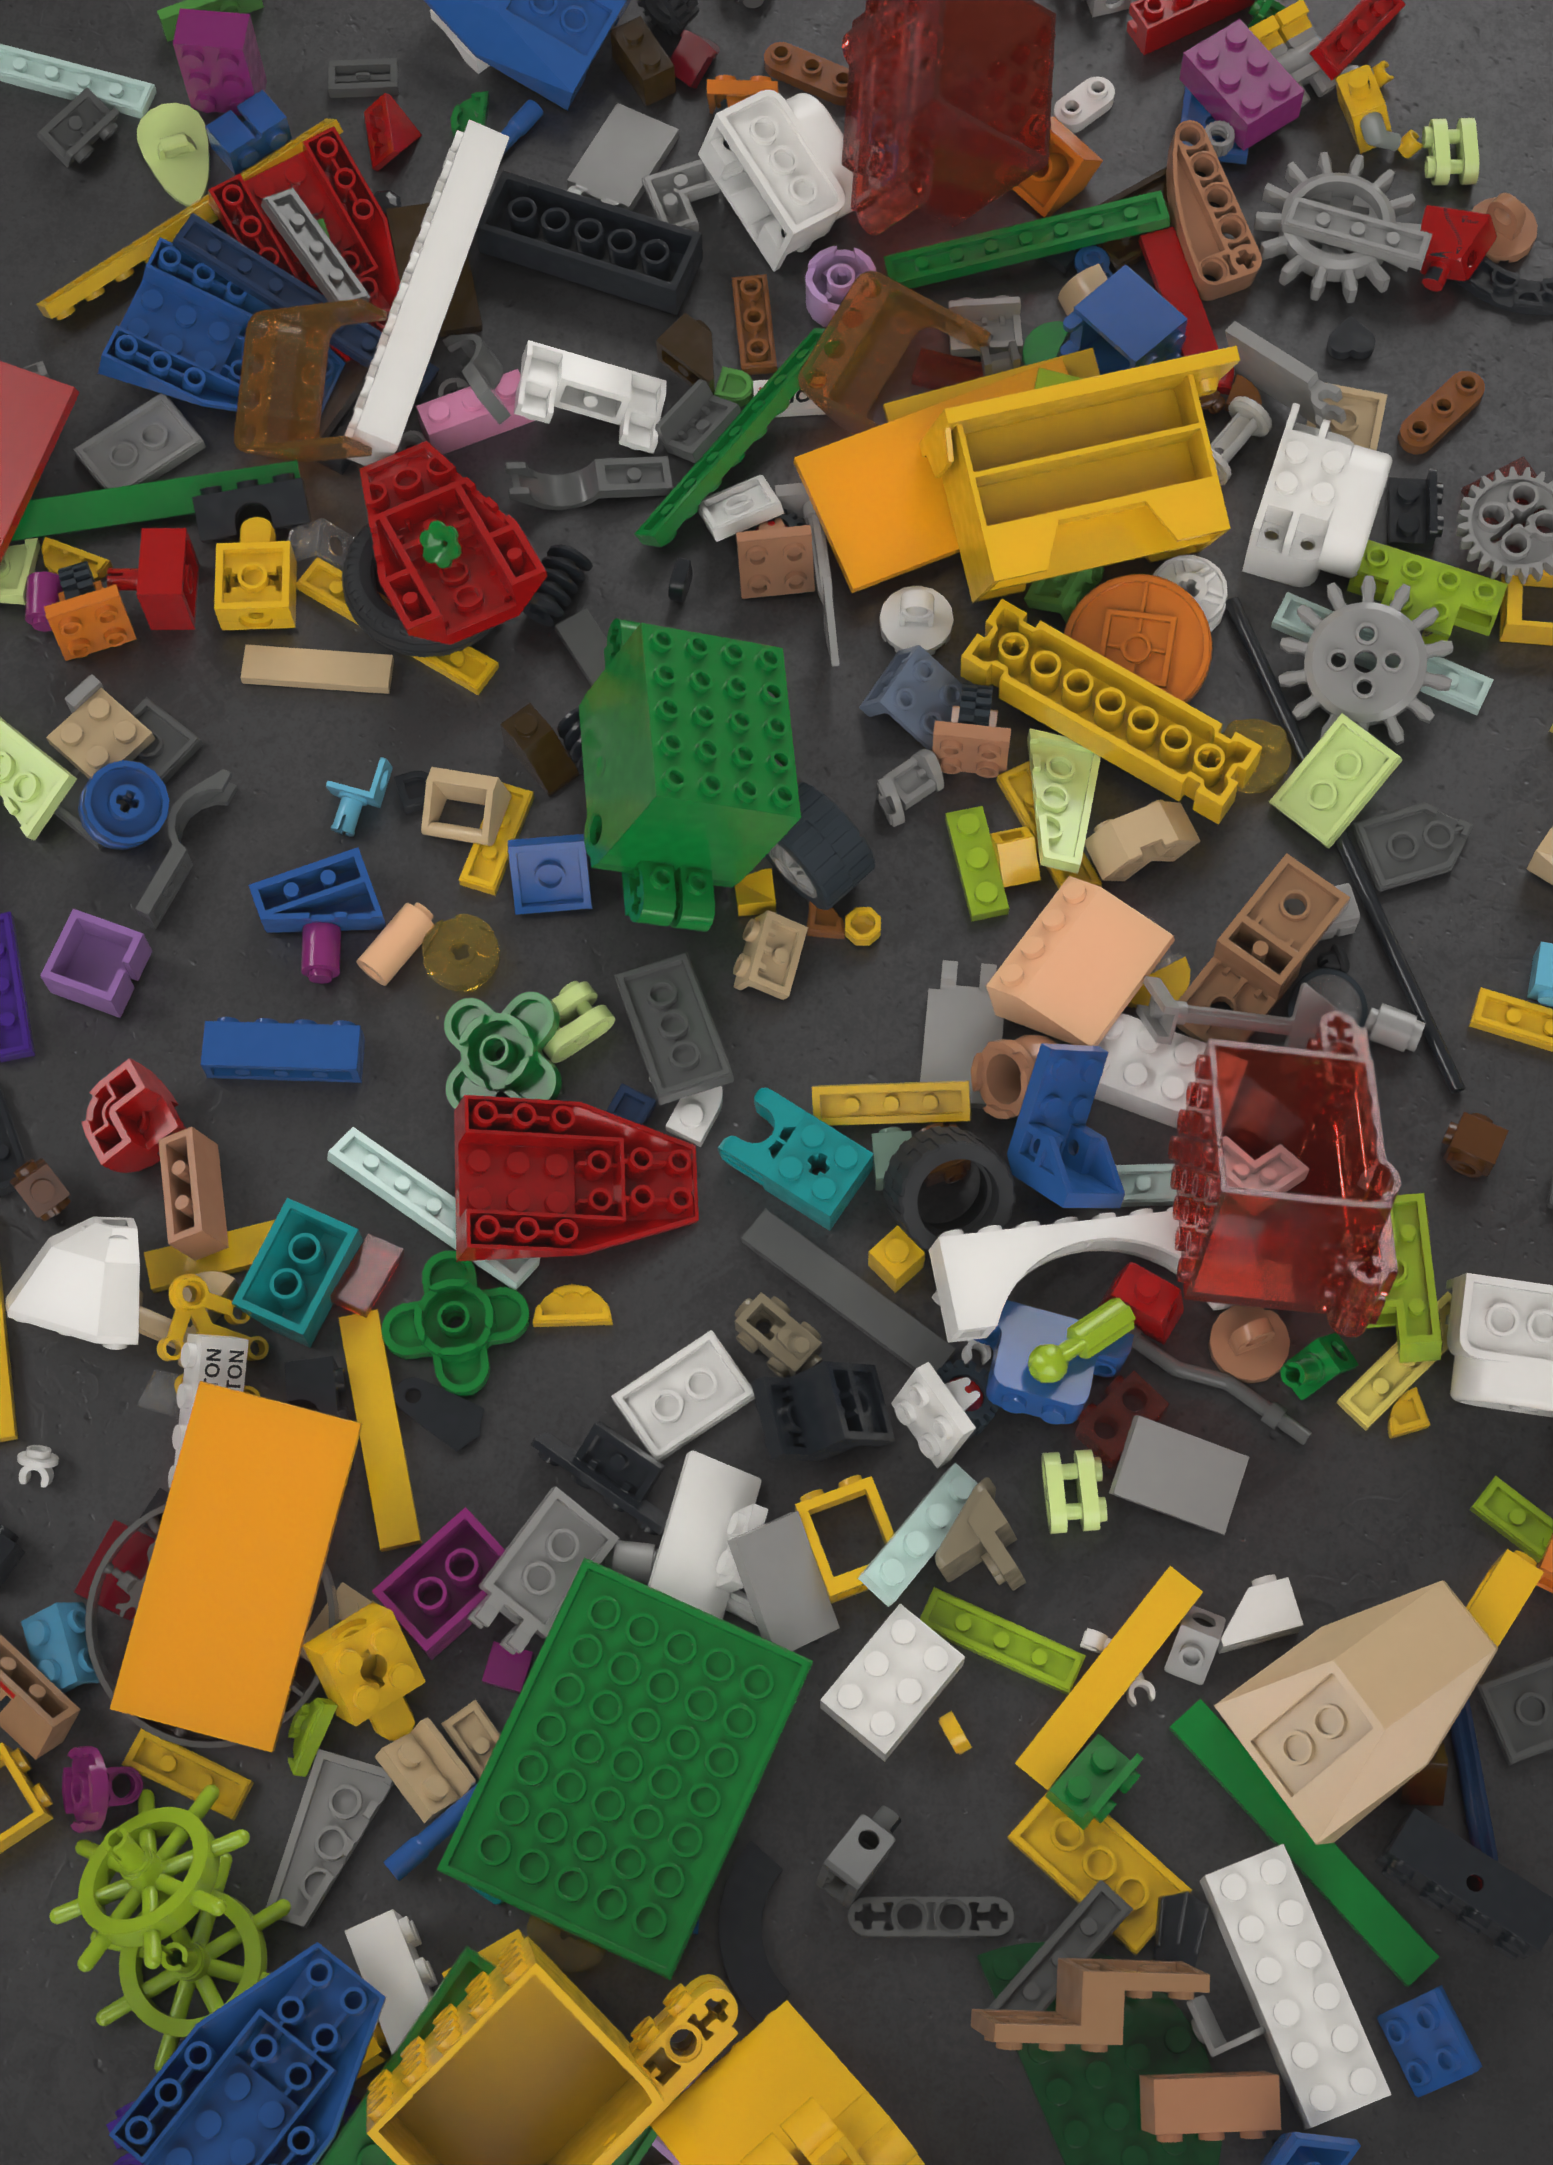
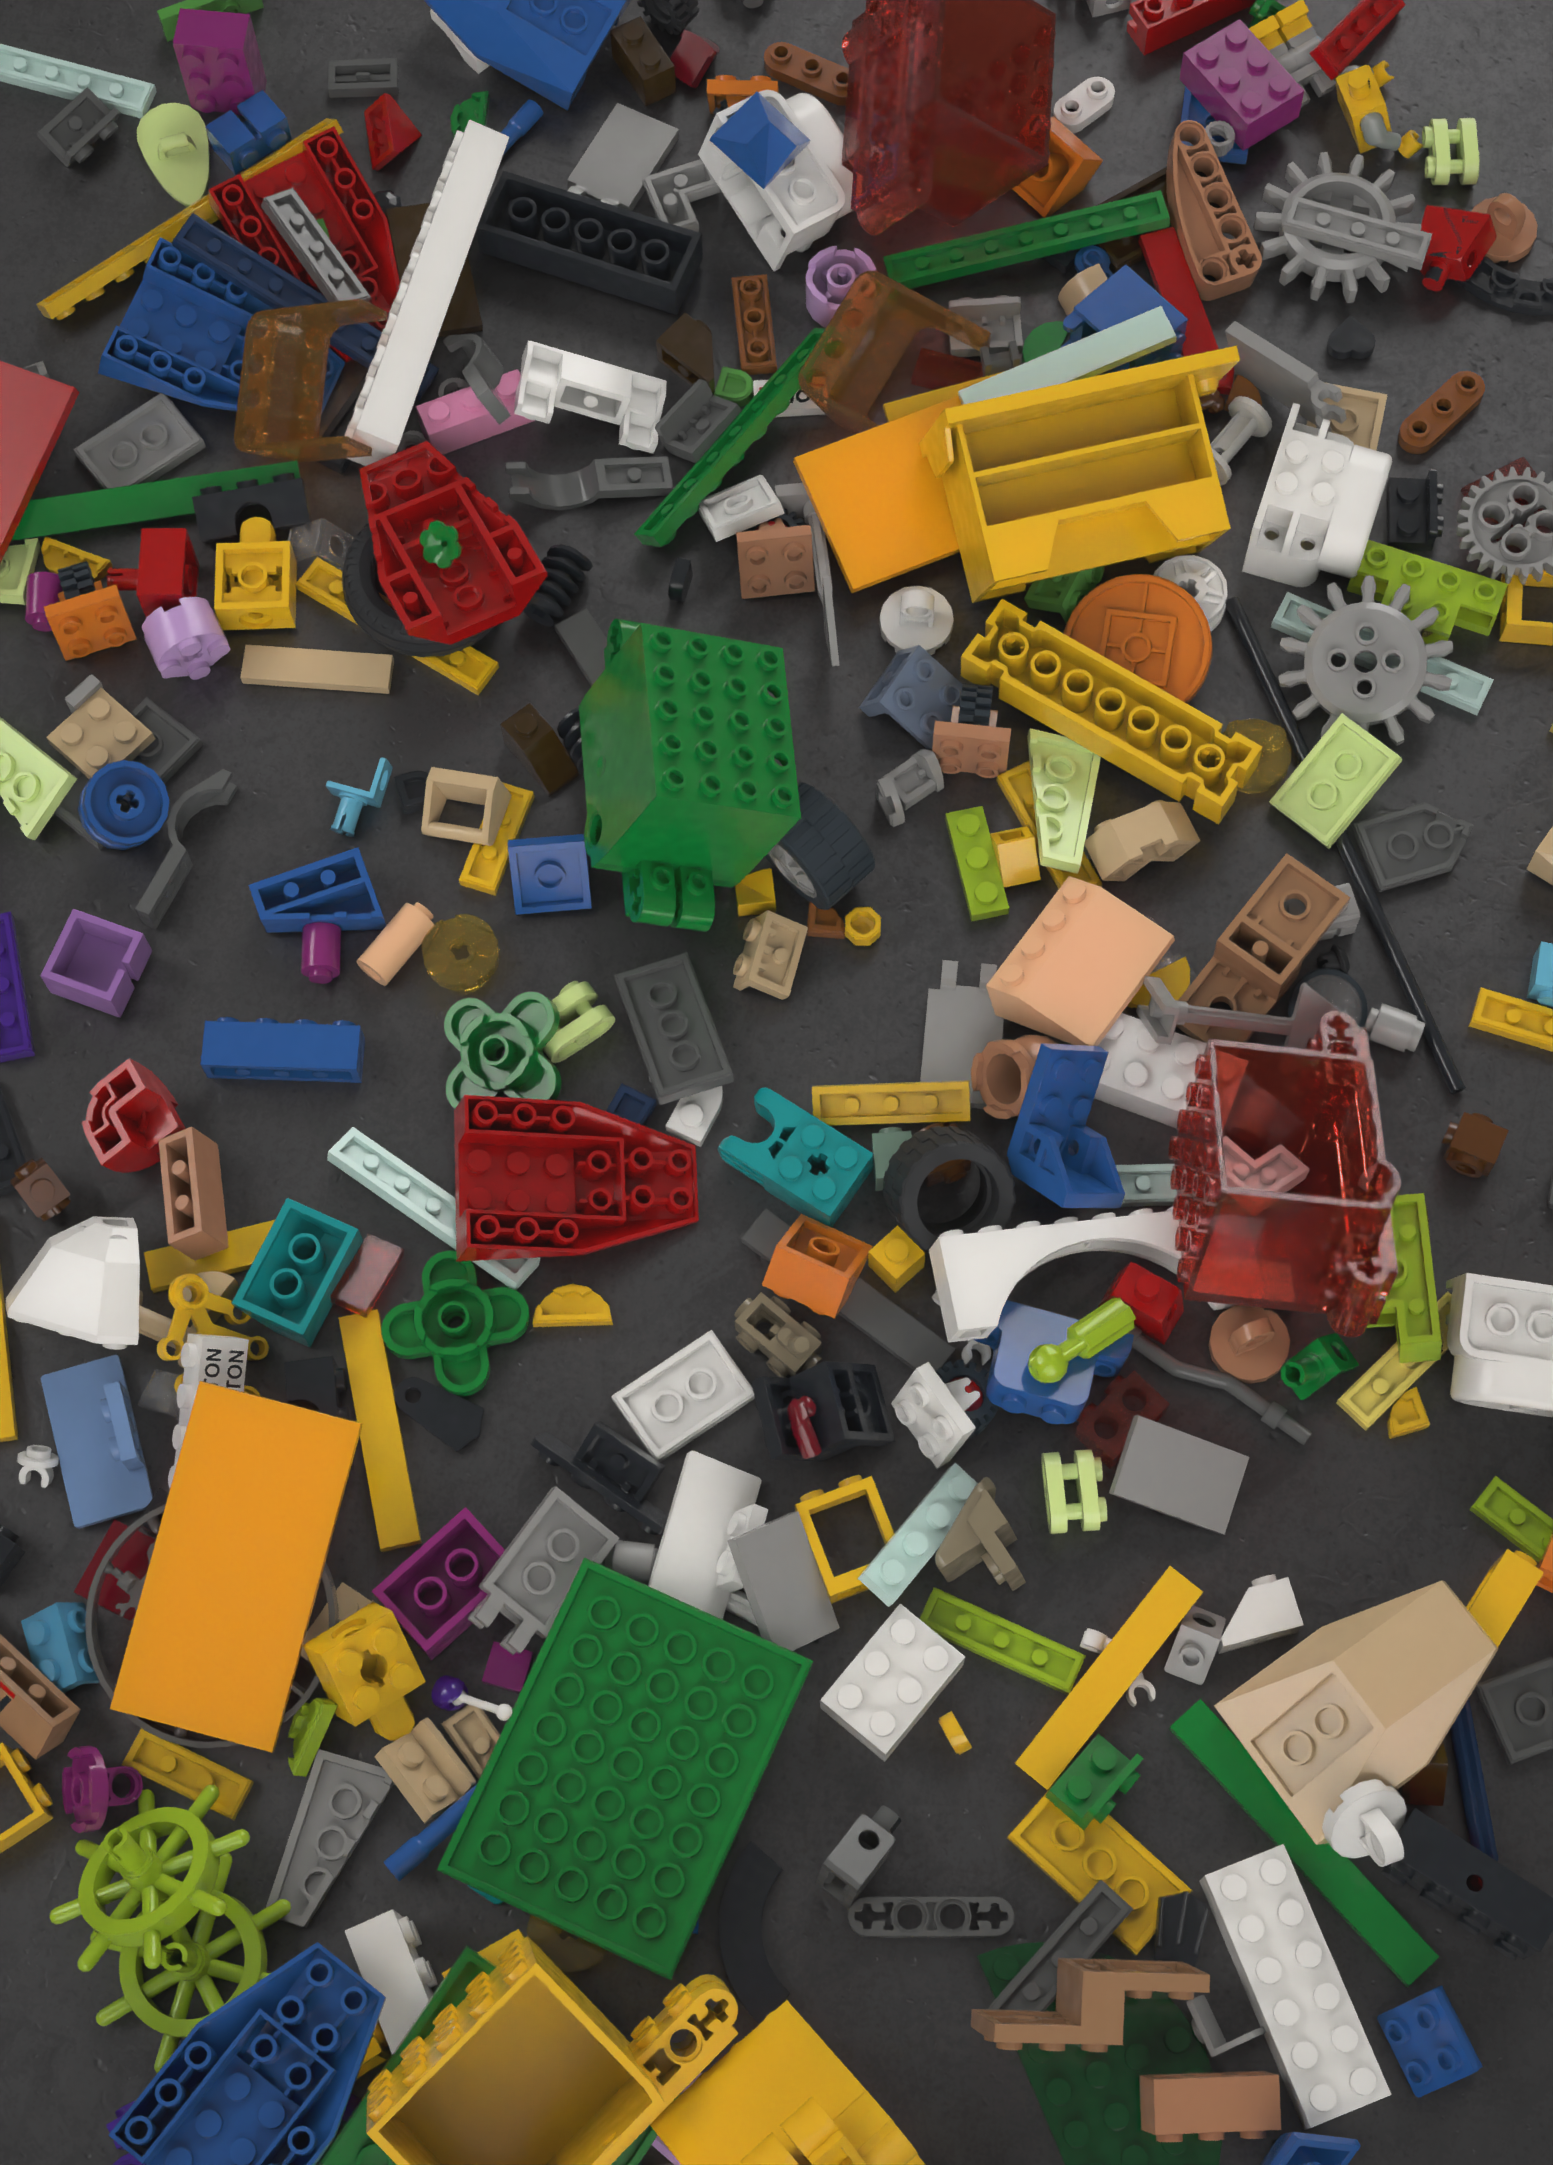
(97, 1441): none -> medium blue bracket
(185, 638): none -> lavender brick
(452, 1694): none -> hinge
(760, 140): none -> blue slope
(802, 1428): none -> dark red arm
(816, 1266): none -> orange slope
(1080, 359): none -> light aqua tile
(1367, 1823): none -> white tile

